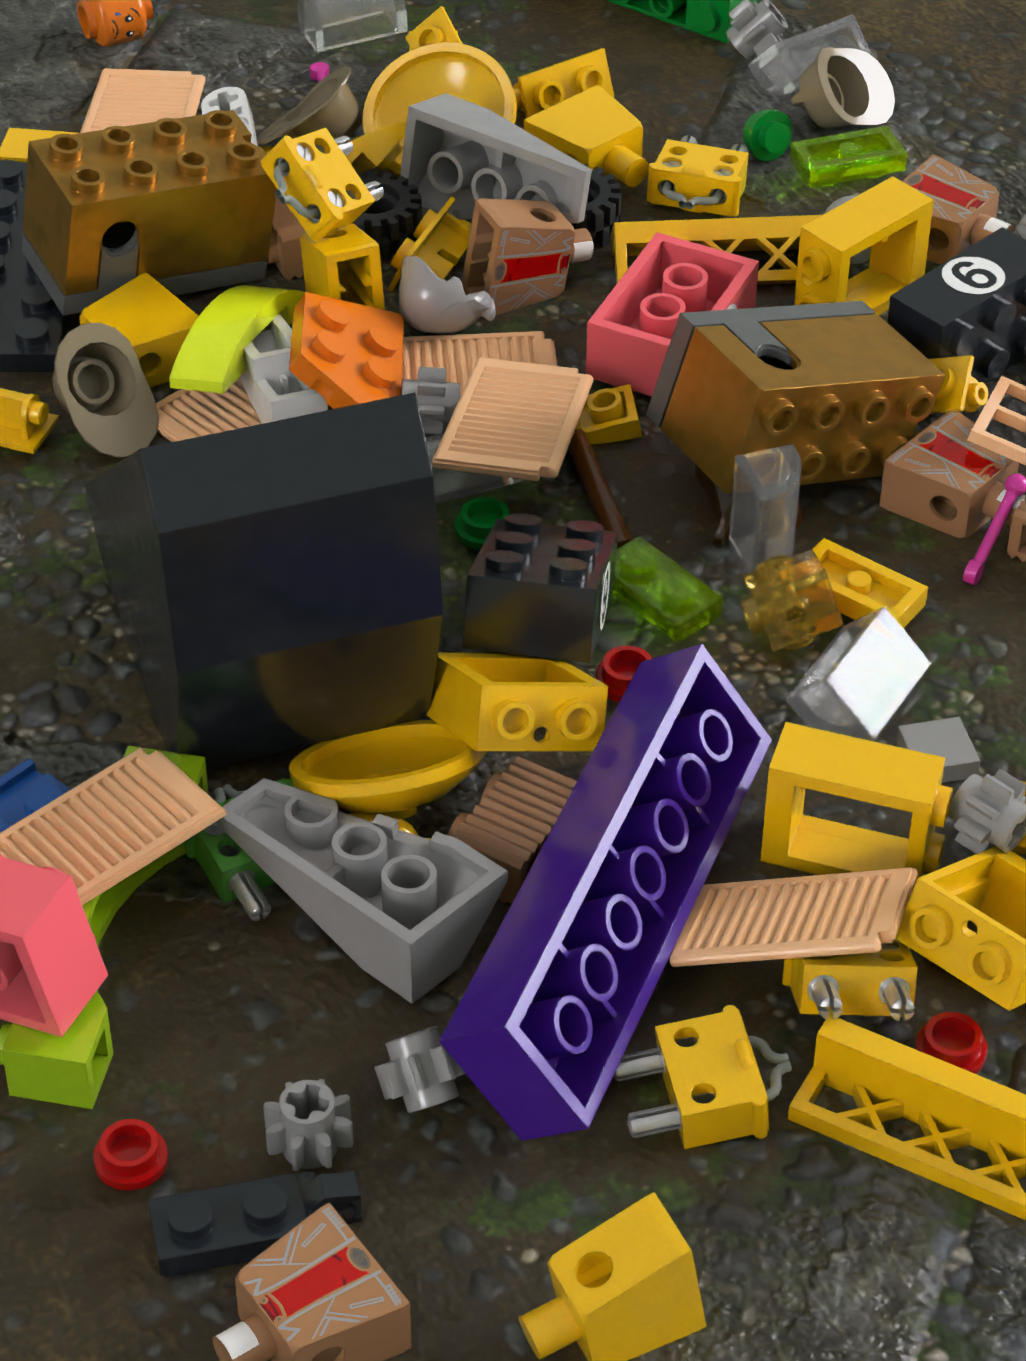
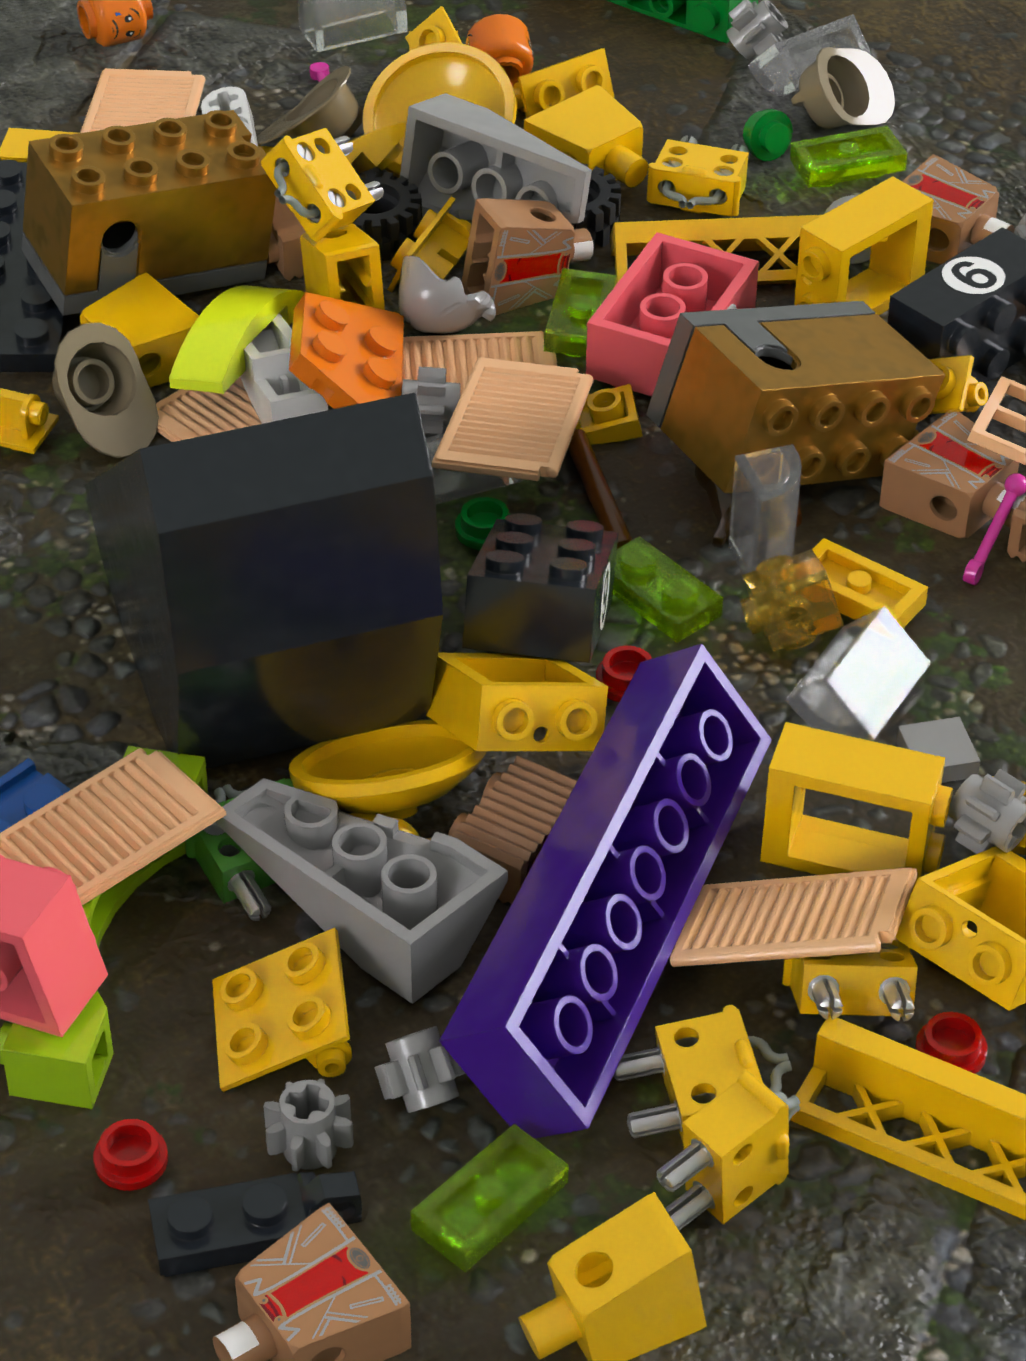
(283, 1012): none -> yellow hinge
(489, 1197): none -> clear neon green plate
(506, 41): none -> orange head
(574, 304): none -> clear neon green plate
(730, 1151): none -> yellow piece

